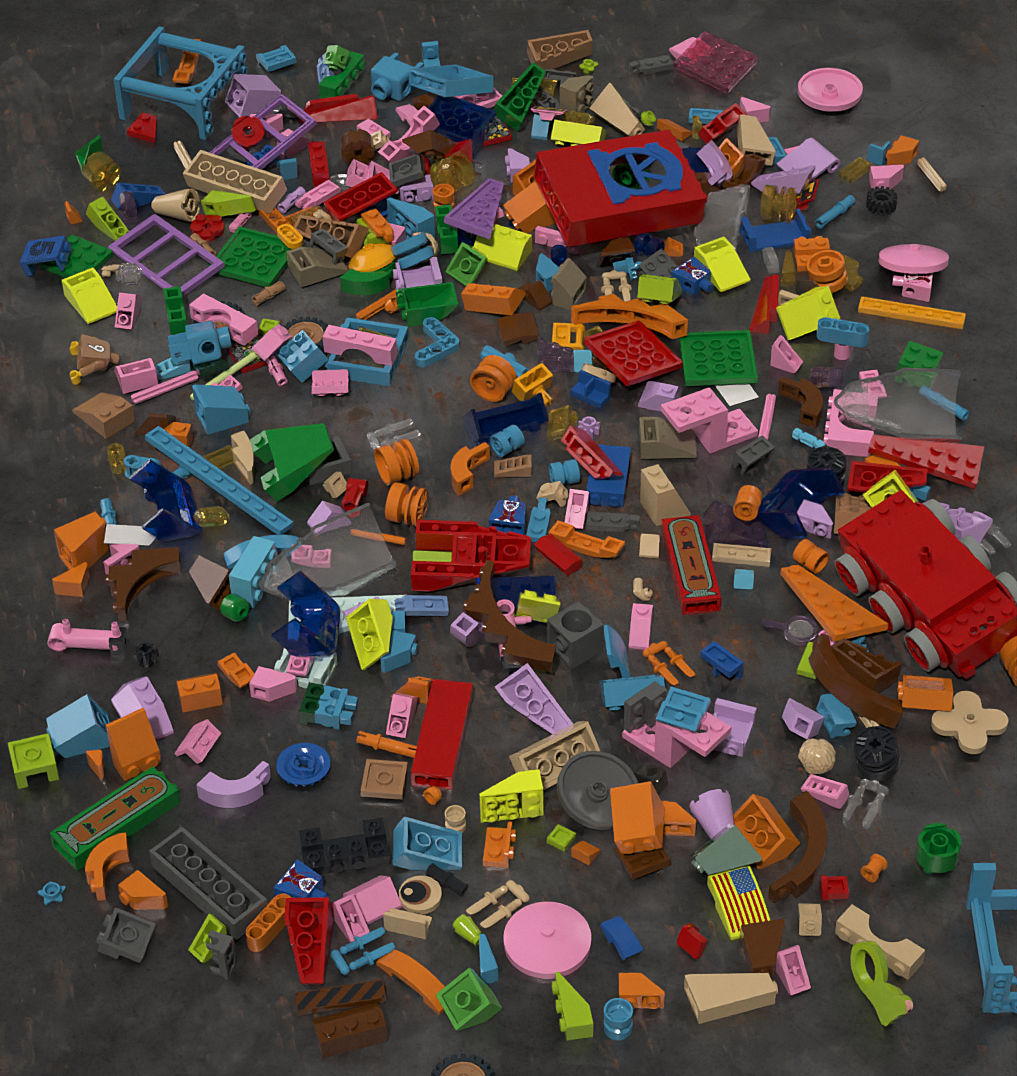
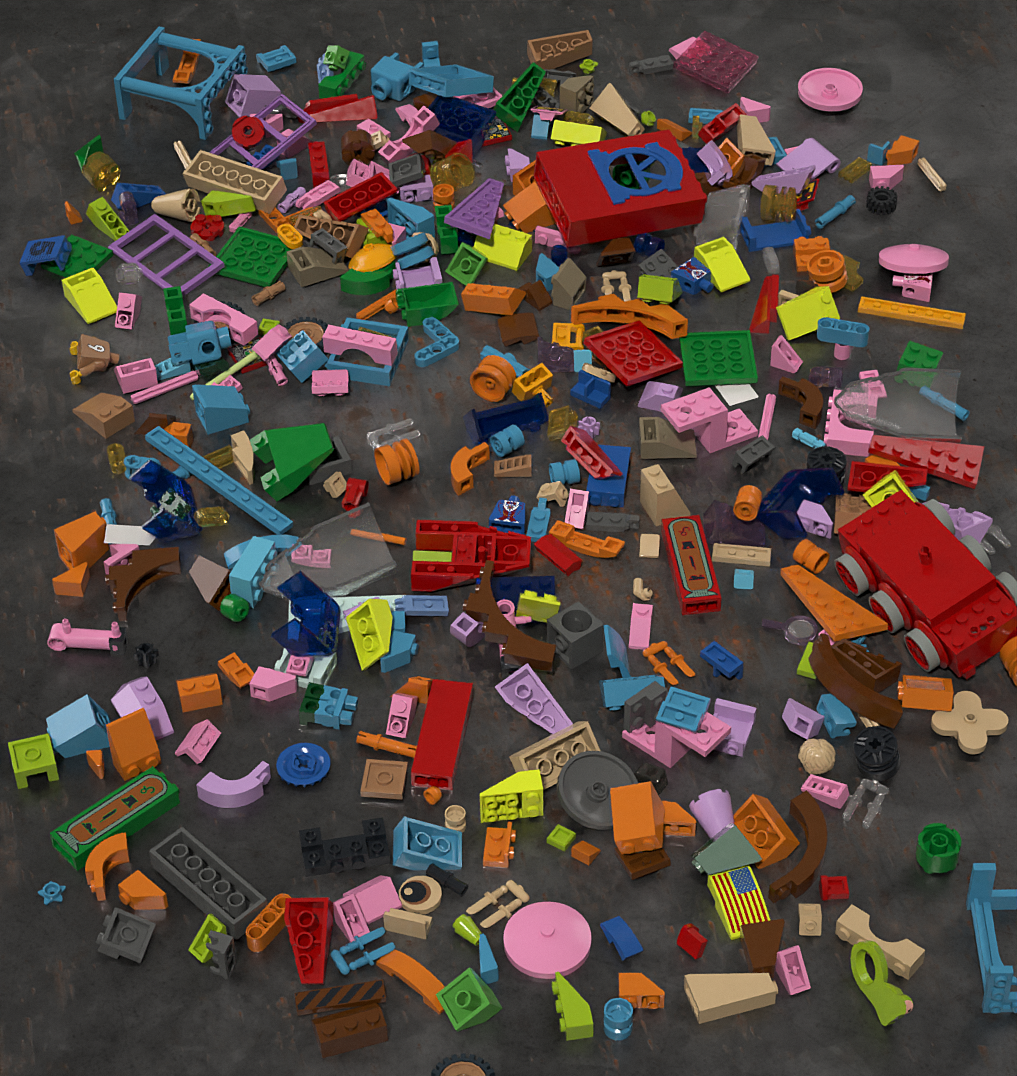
(107, 270): tan arm -> none
(144, 128): red wing -> none
(173, 503): none -> clear green plate
(300, 882): blue torso -> none
(324, 512): lavender slope -> none
(406, 504): orange wheel -> none
(627, 266): dark azure piece -> none
(673, 248): orange slope -> none
(788, 272): clear yellow slope -> none
(874, 867): orange bush -> none

